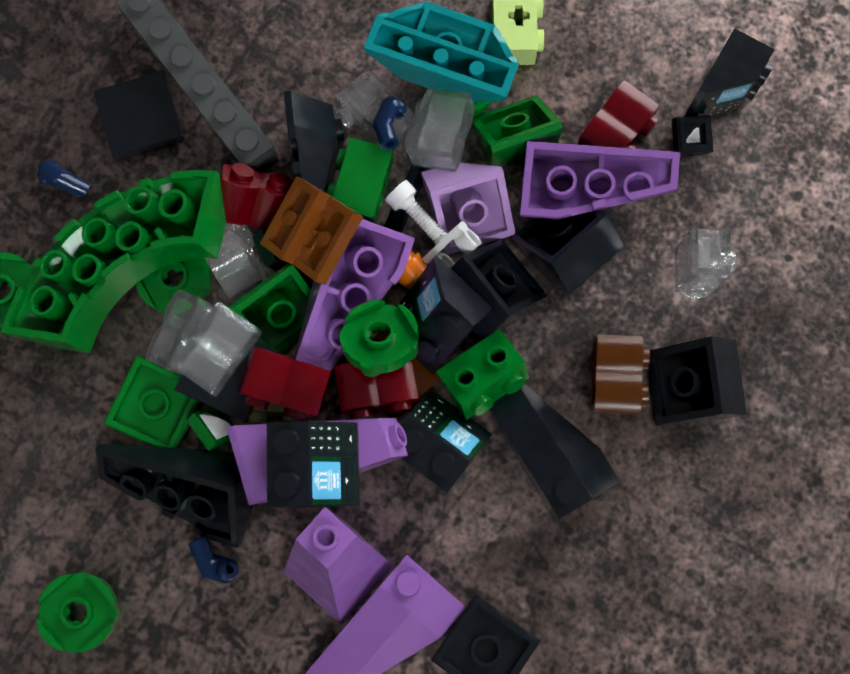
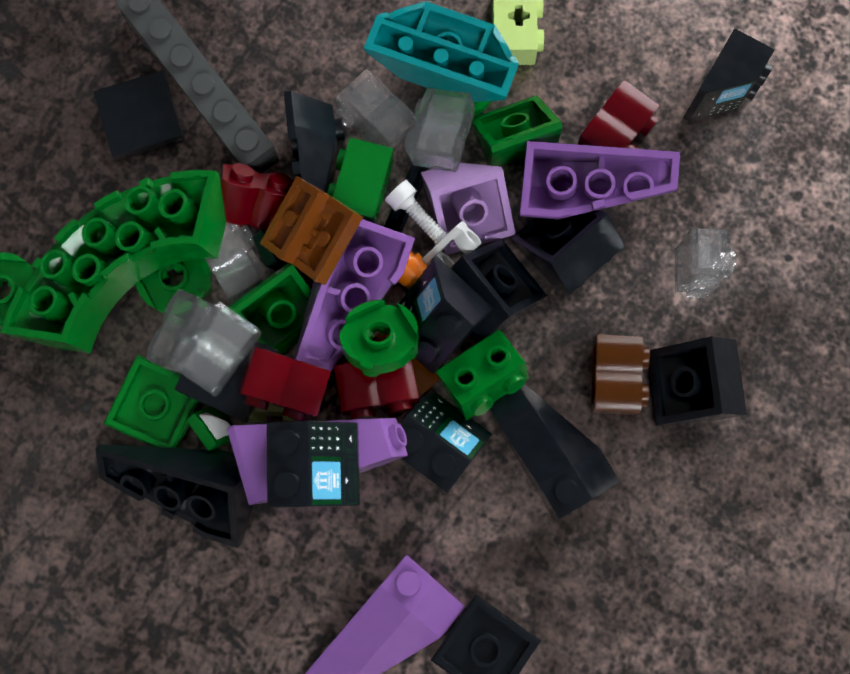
(54, 174): dark blue arm -> none
(55, 610): green plate -> none
(212, 565): dark blue arm -> none
(335, 565): medium lavender slope -> none
(388, 110): dark blue arm -> none
(692, 135): black tile -> none

